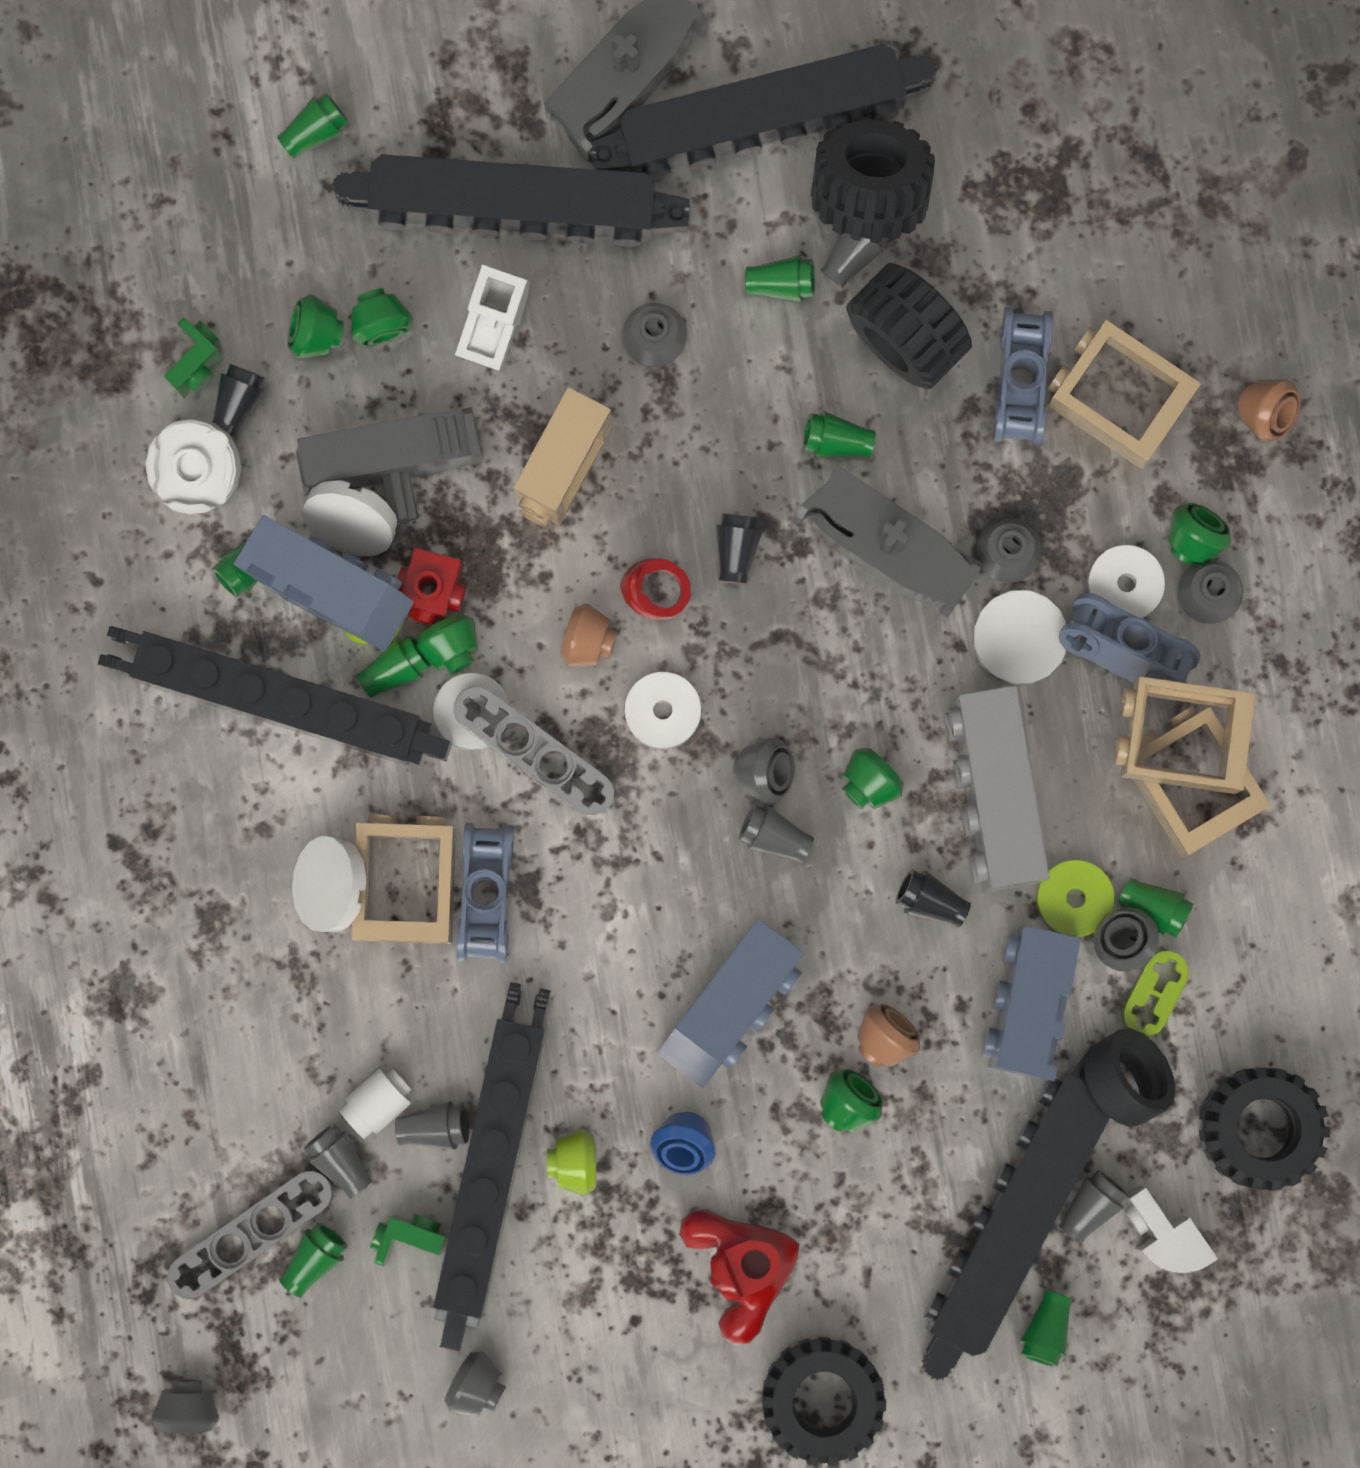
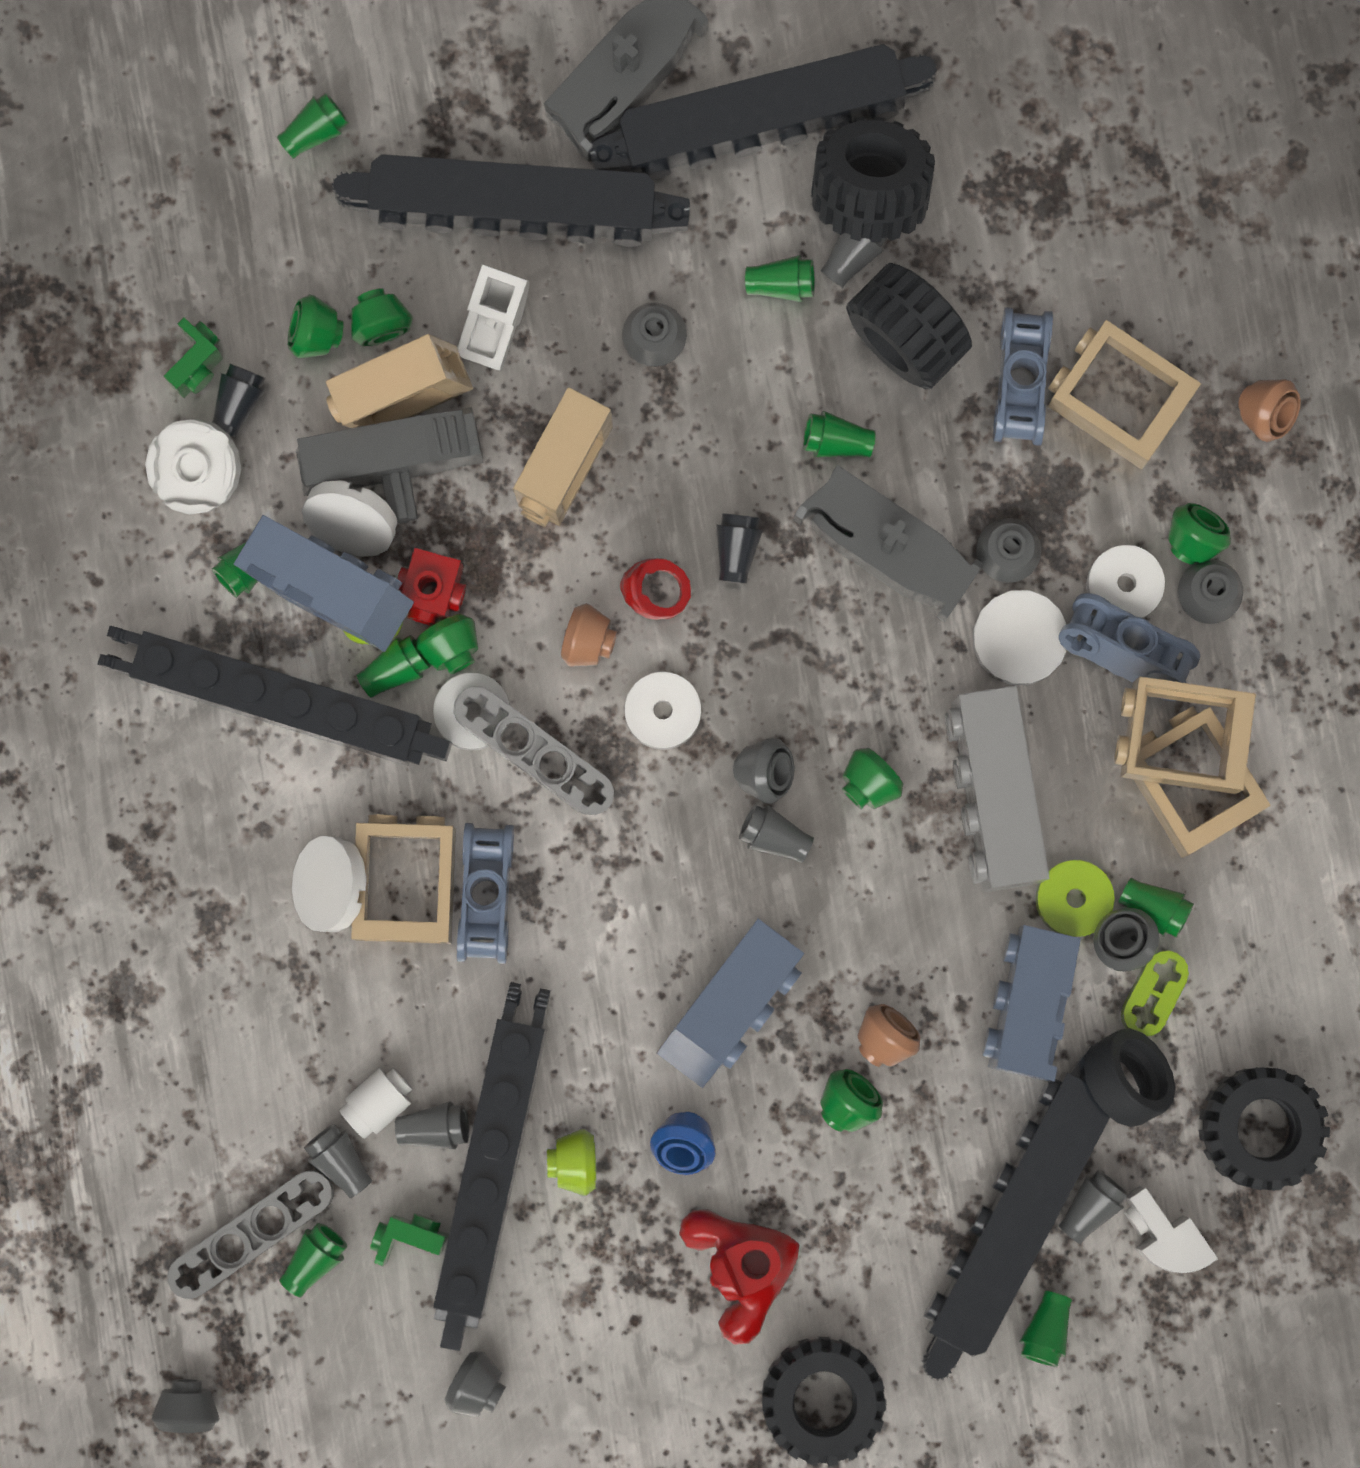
(398, 383): none -> tan window
(931, 899): black cone -> none

